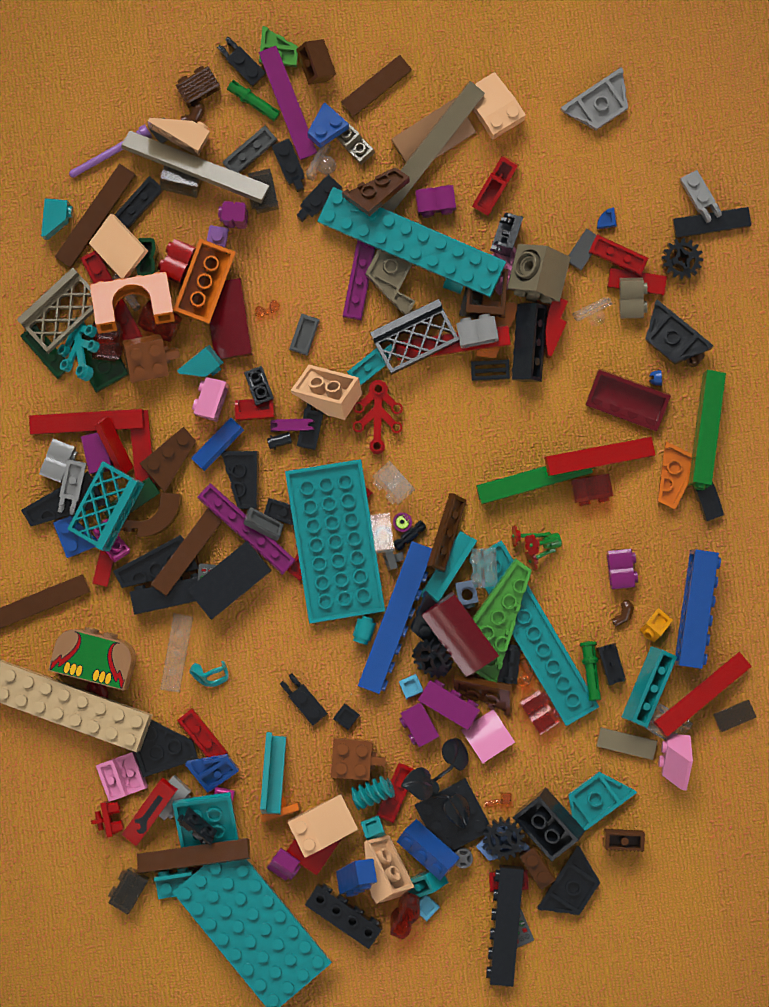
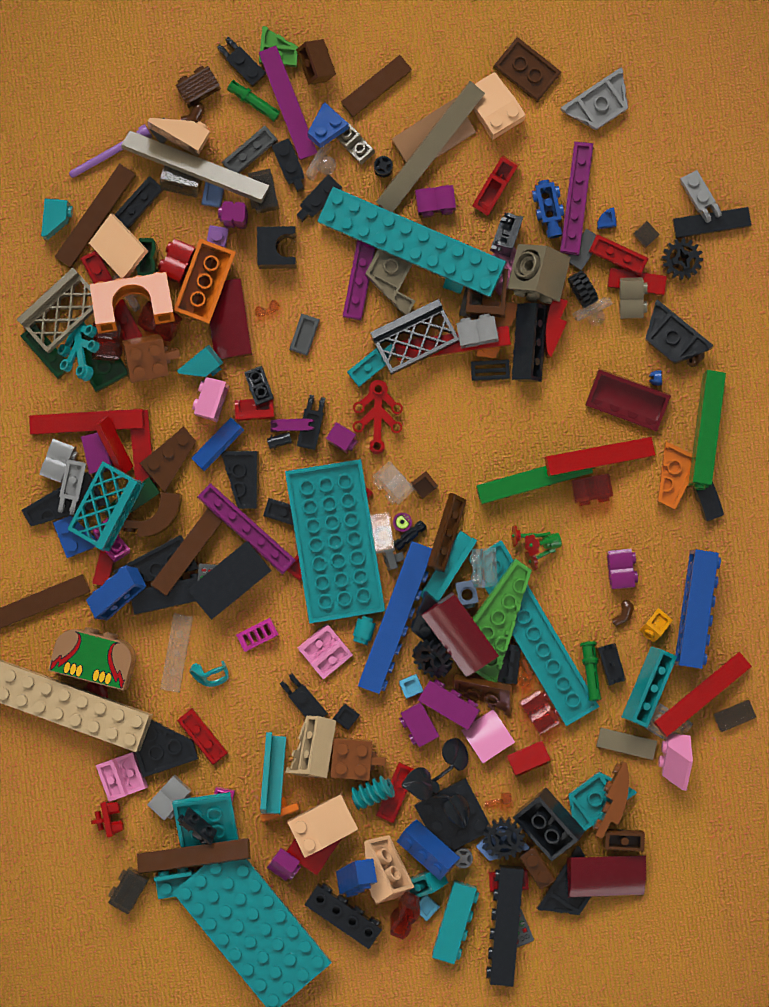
(116, 592): none -> blue brick
(149, 811): red tile -> none
(212, 195): none -> medium blue tile
(212, 770): blue wing -> none
(263, 524): dark grey tile -> none
(267, 243): none -> black piece
(272, 628): none -> dark pink slope
(314, 749): none -> tan wedge
(325, 651): none -> bright pink slope
(328, 391): light nougat slope -> none
(342, 438): none -> magenta brick
(373, 828): teal tile -> none
(377, 192): reddish brown wing -> none
(381, 163): none -> black wheel
(424, 485): none -> reddish brown panel
(454, 921): none -> teal brick
(527, 69): none -> reddish brown tile
(529, 758): none -> red hinge
(548, 205): none -> blue brick
(576, 198): none -> magenta tile
(583, 289): none -> black tyre
(606, 876): none -> dark red slope
(617, 792): none -> dark orange slope
(646, 234): none -> clear smoke tile

